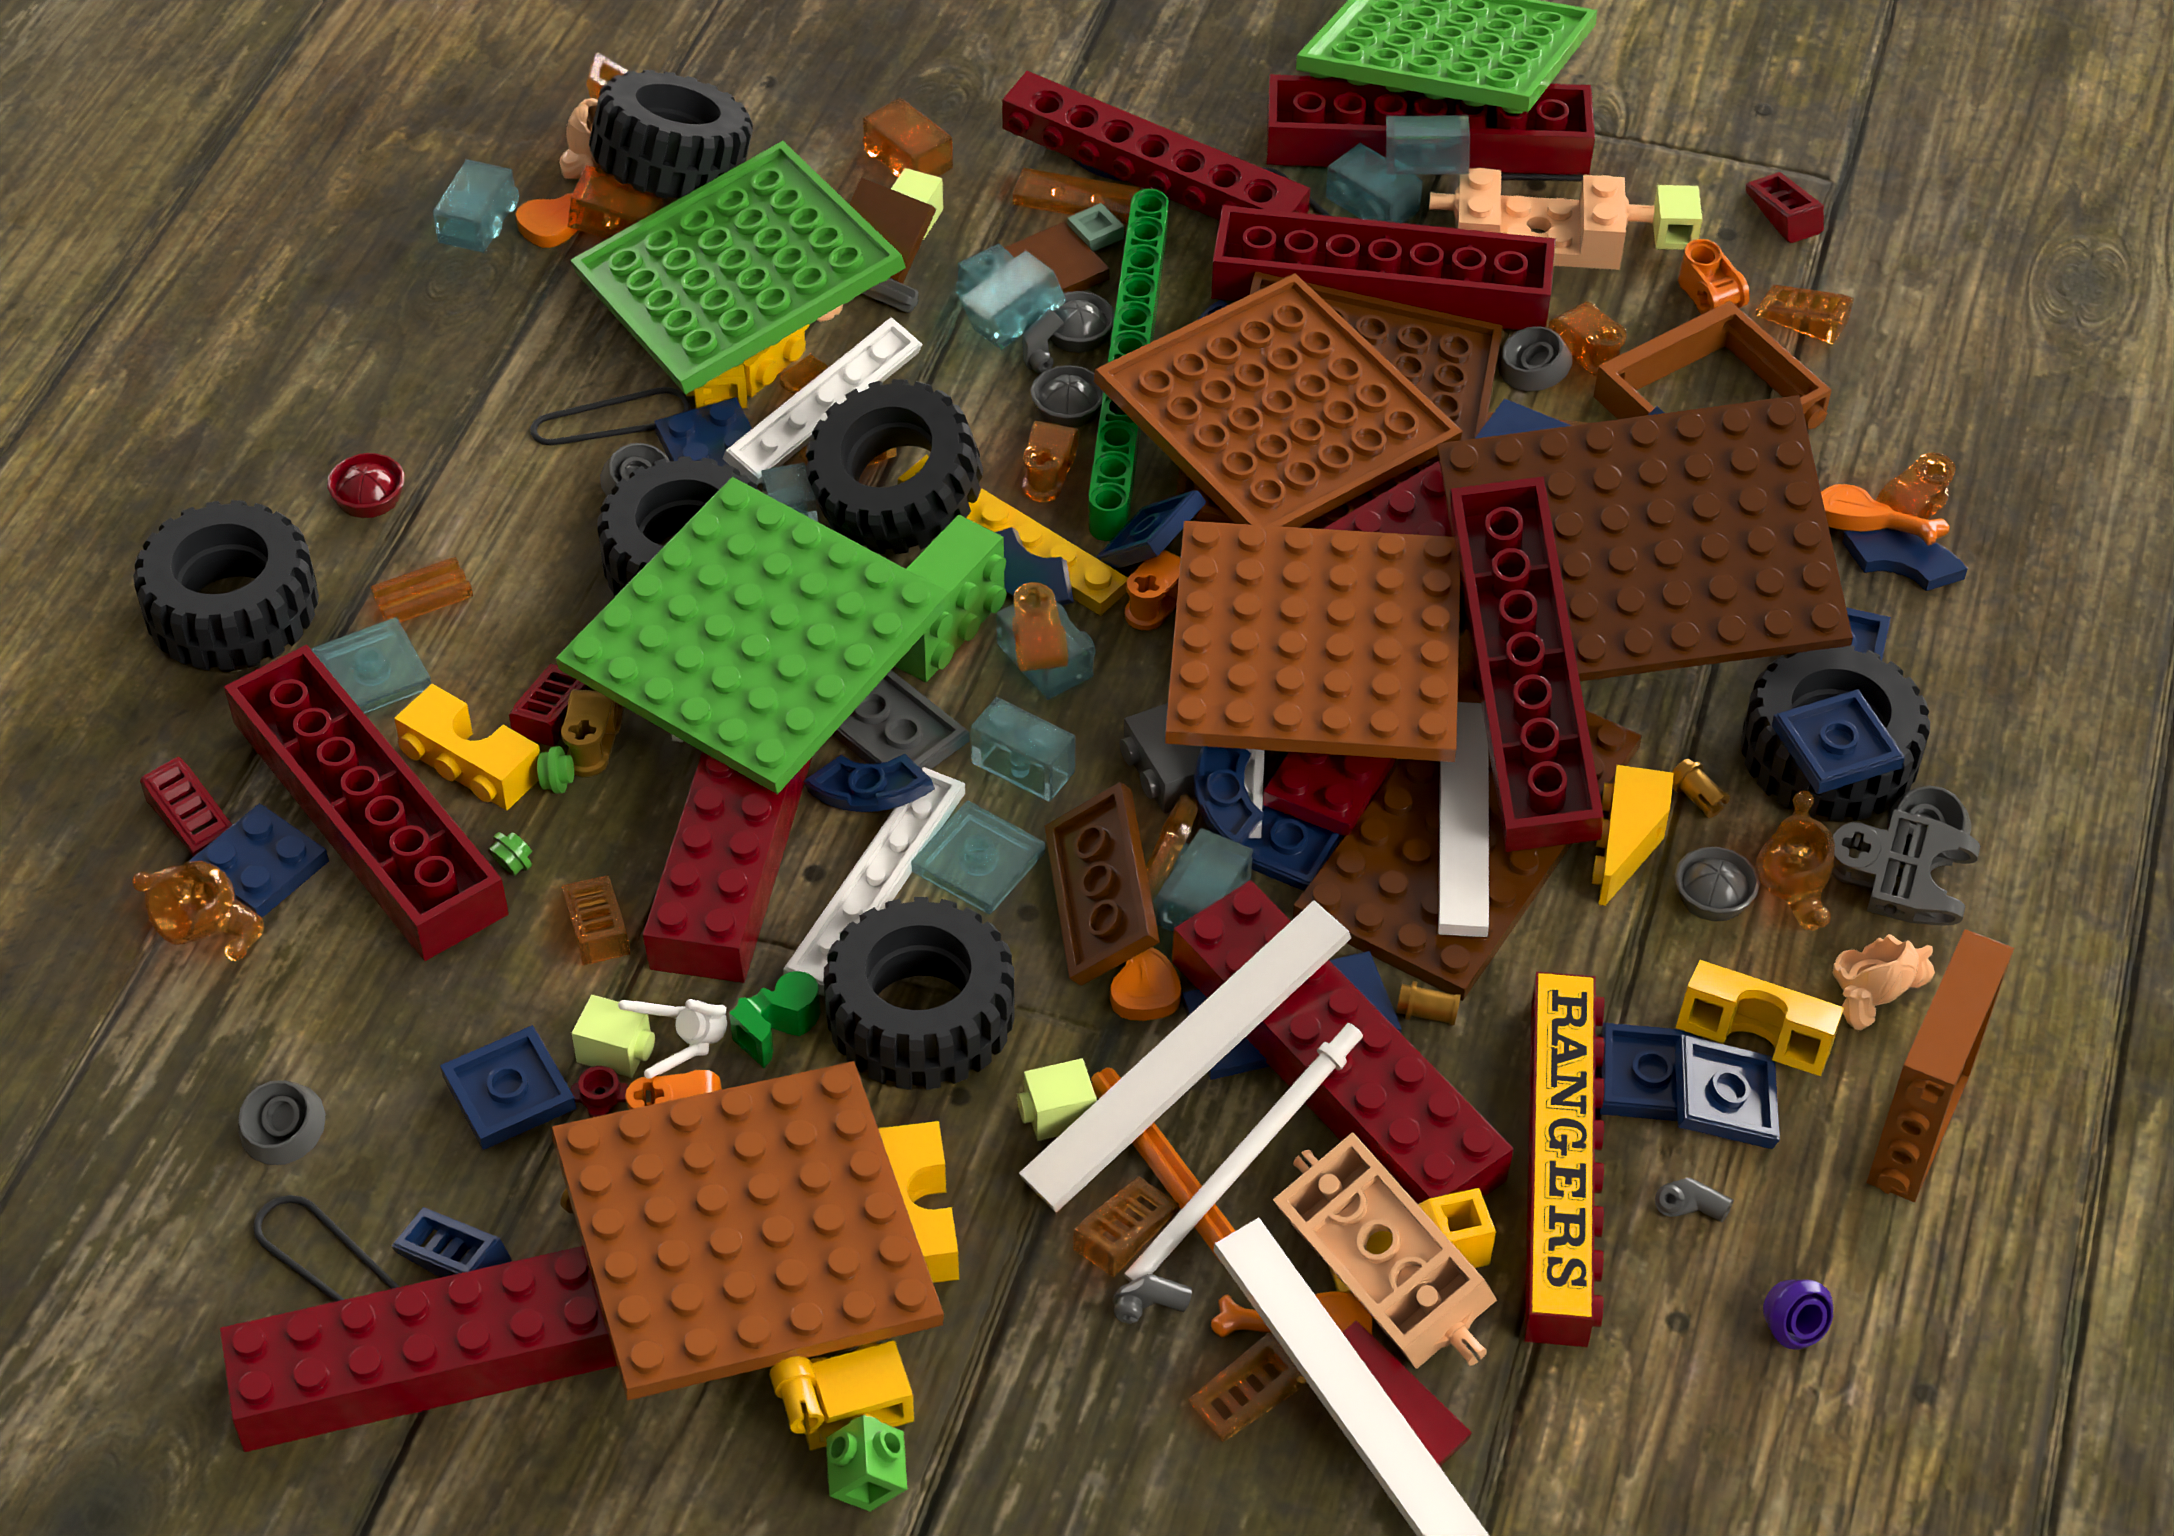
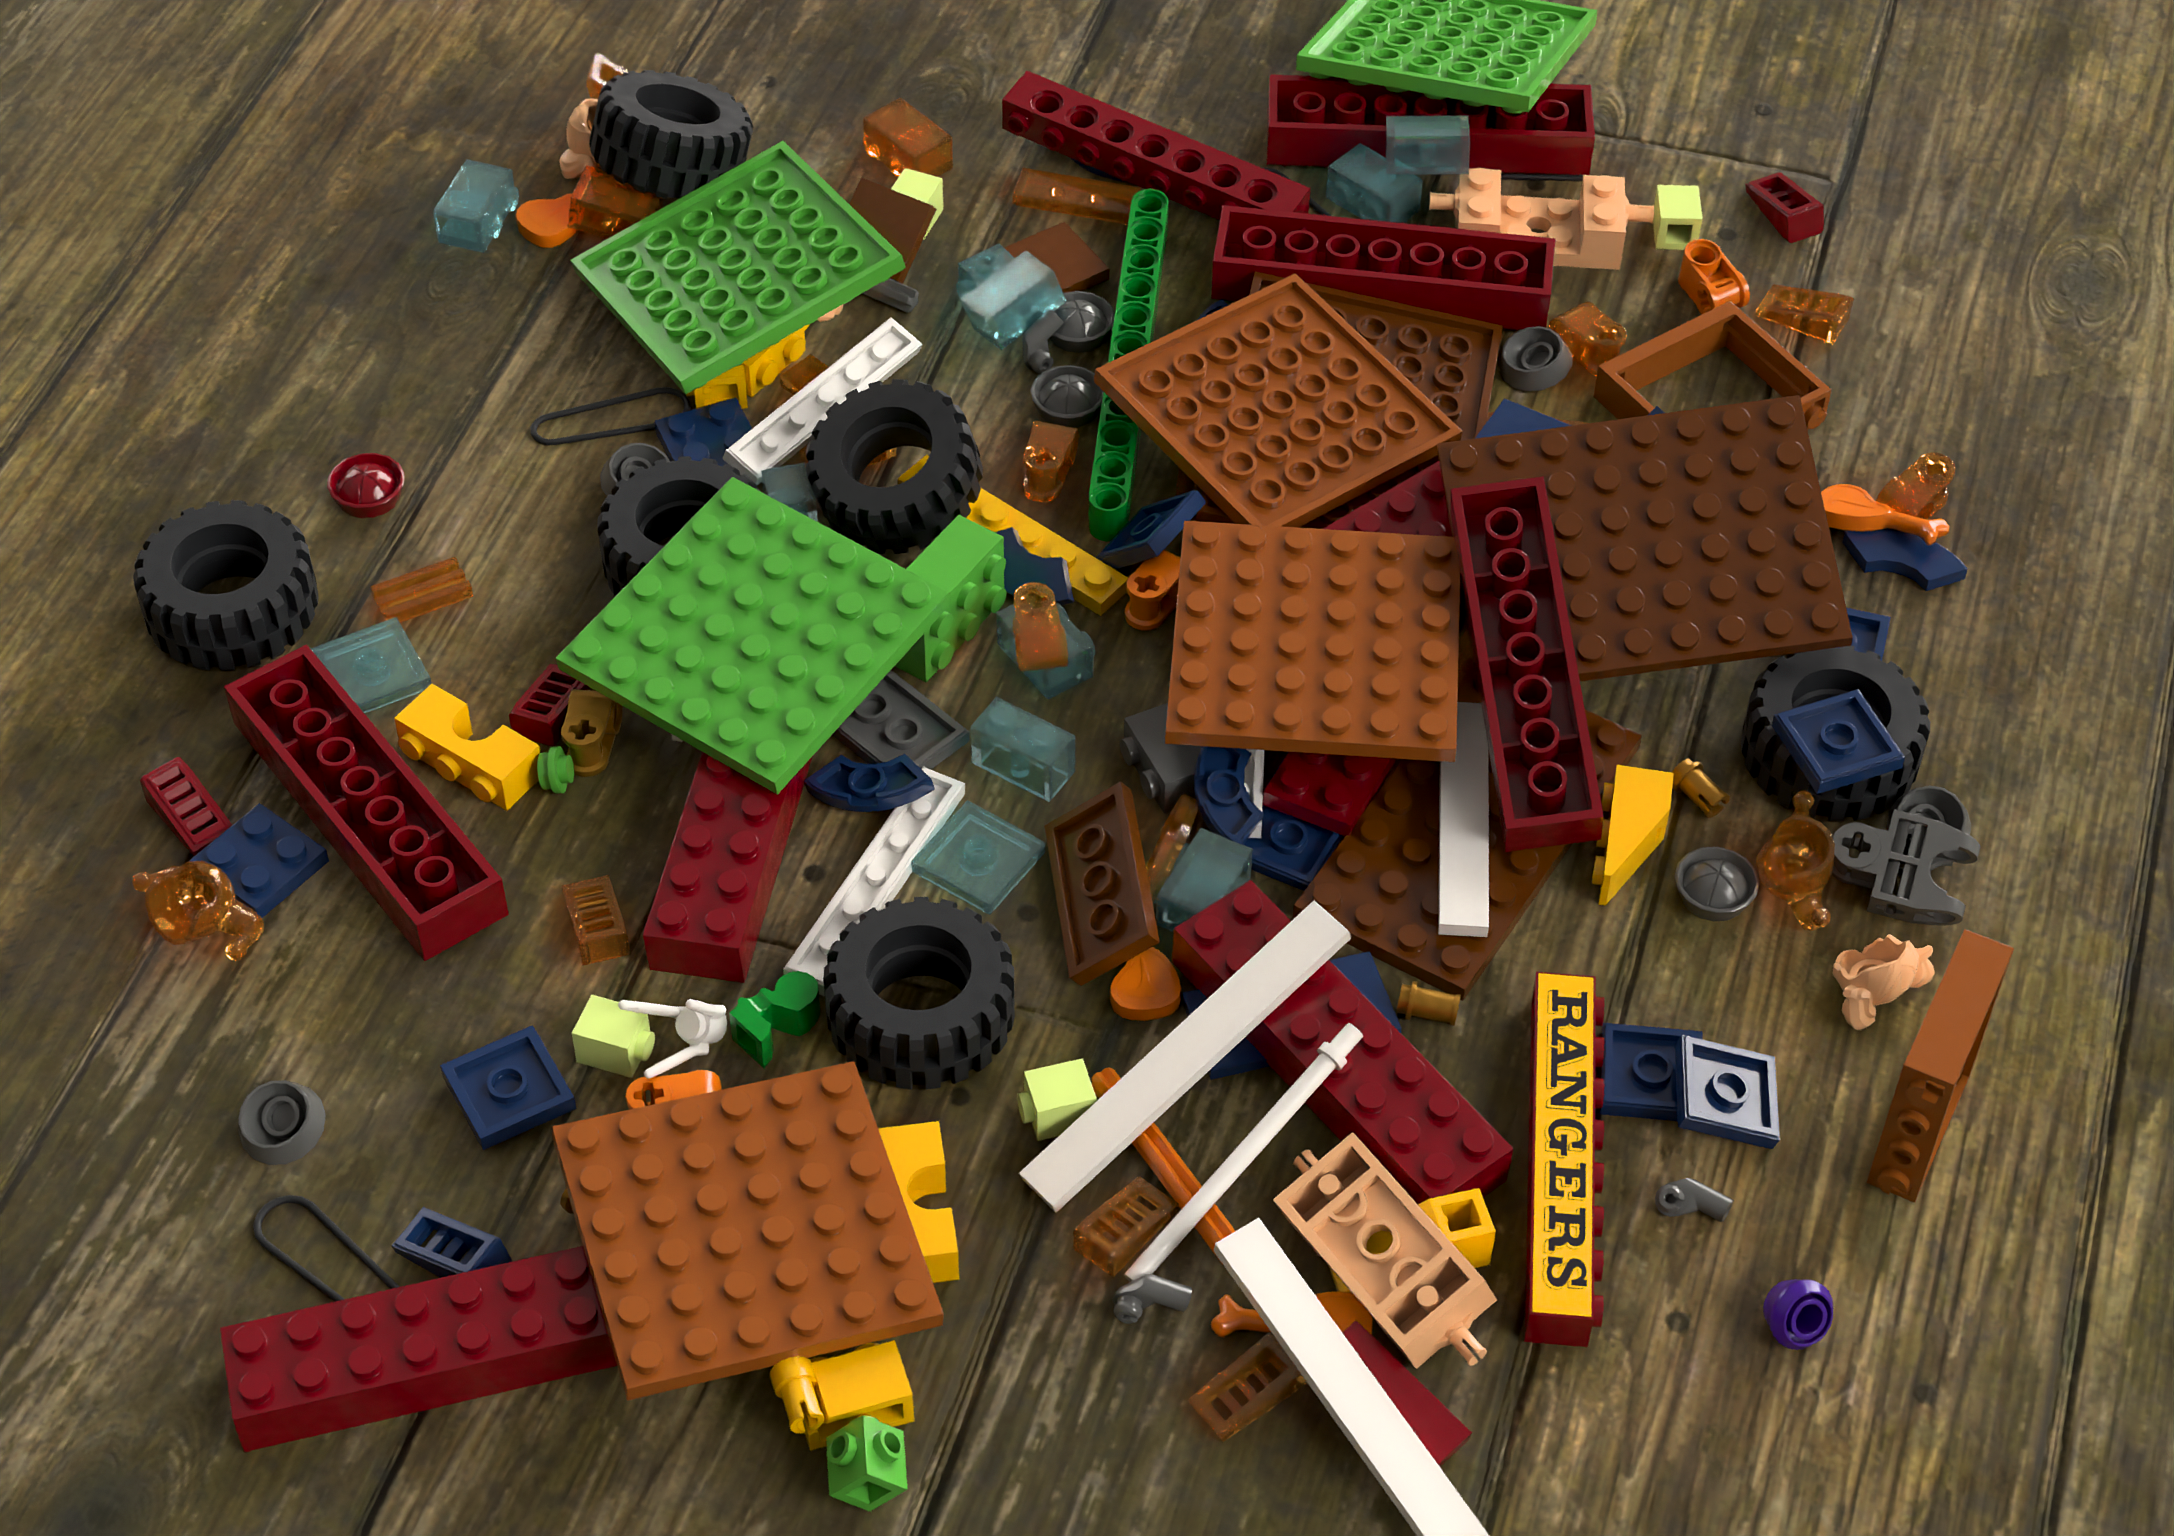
(510, 853): bright green plate -> none
(596, 1080): dark red plate -> none
(1096, 227): sand green plate -> none
(1730, 1002): yellow arch -> none

